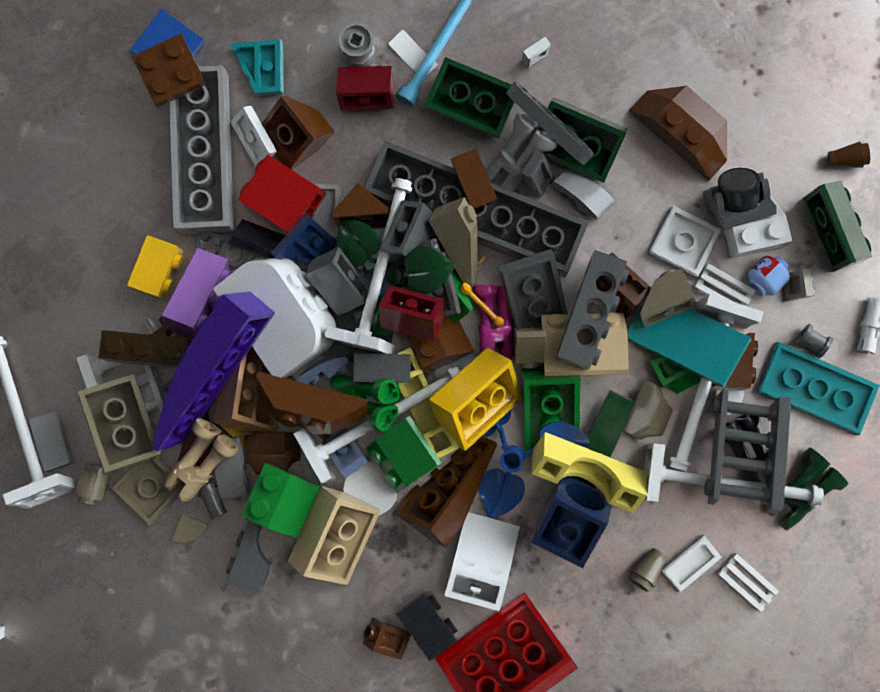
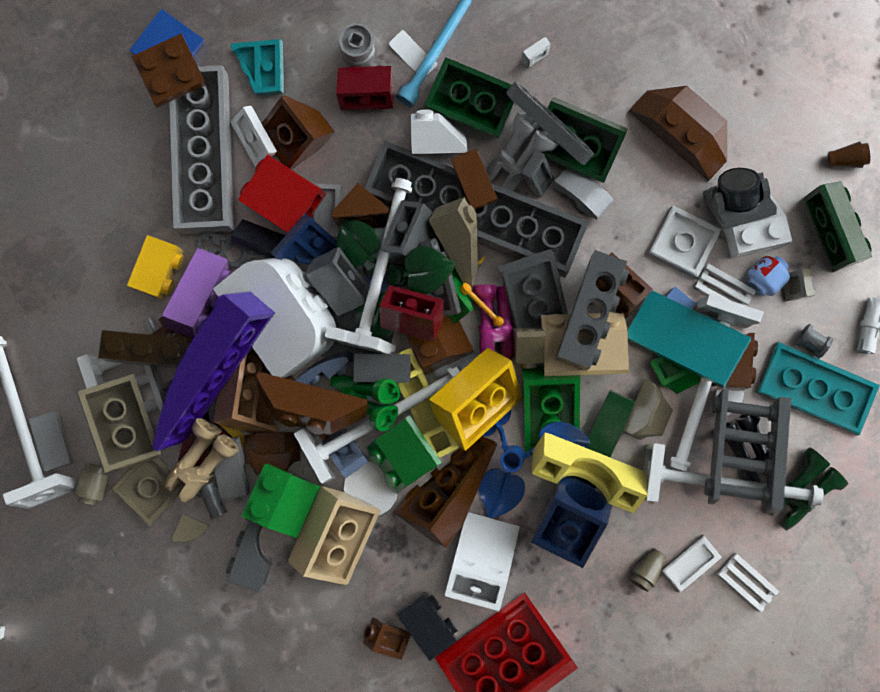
(435, 134): none -> white slope
(667, 298): dark tan slope -> none

